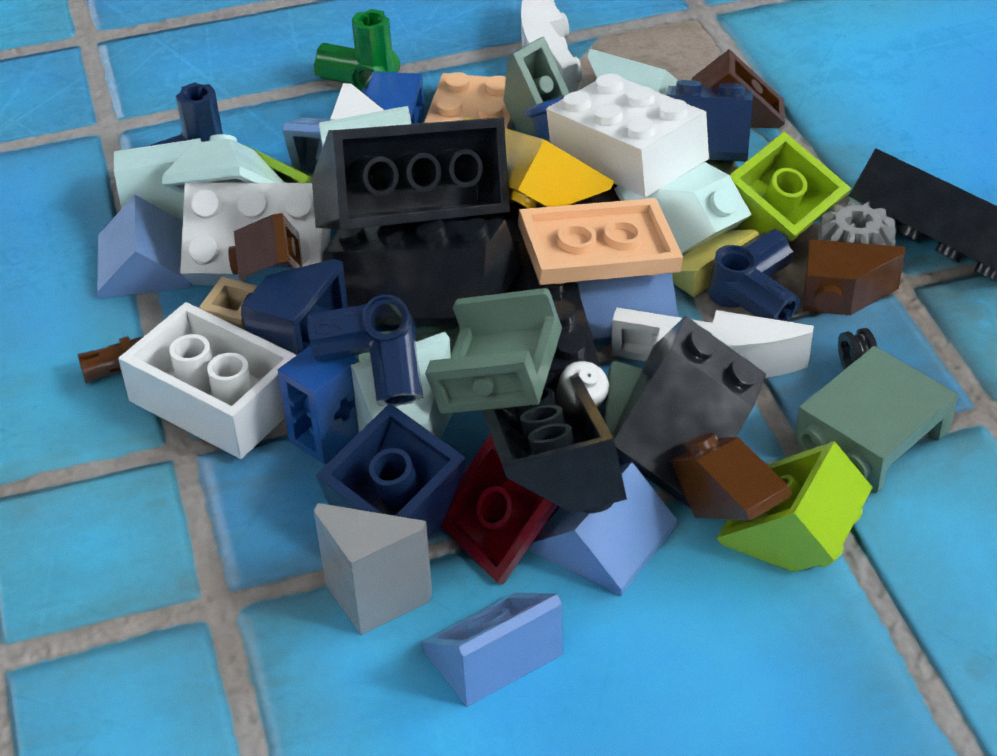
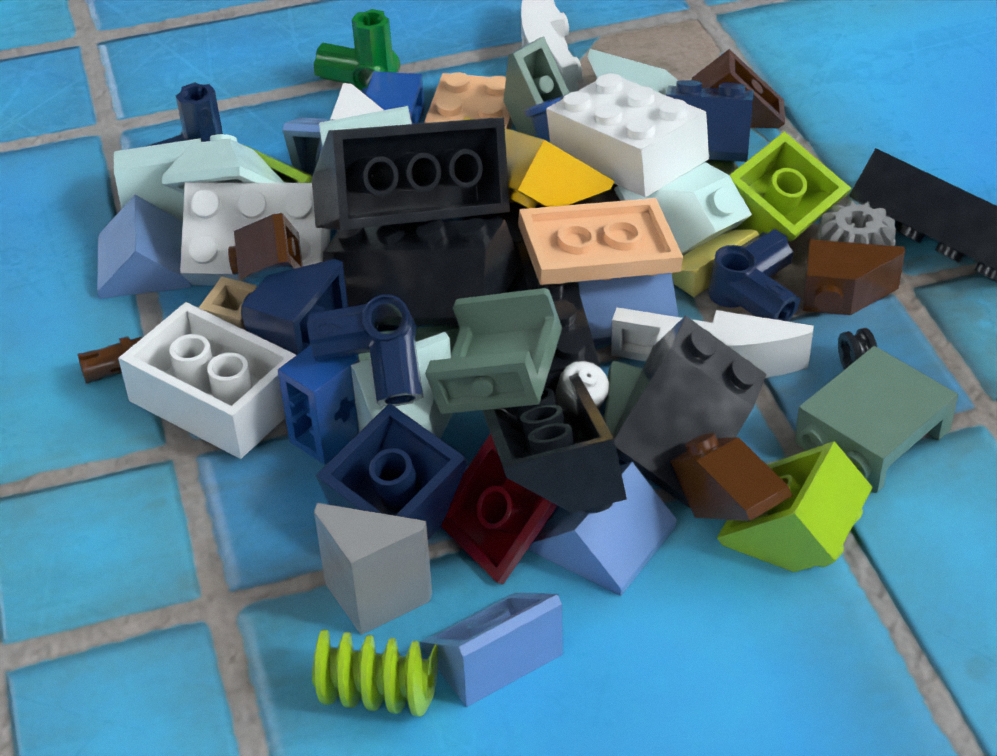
(374, 674): none -> lime piece

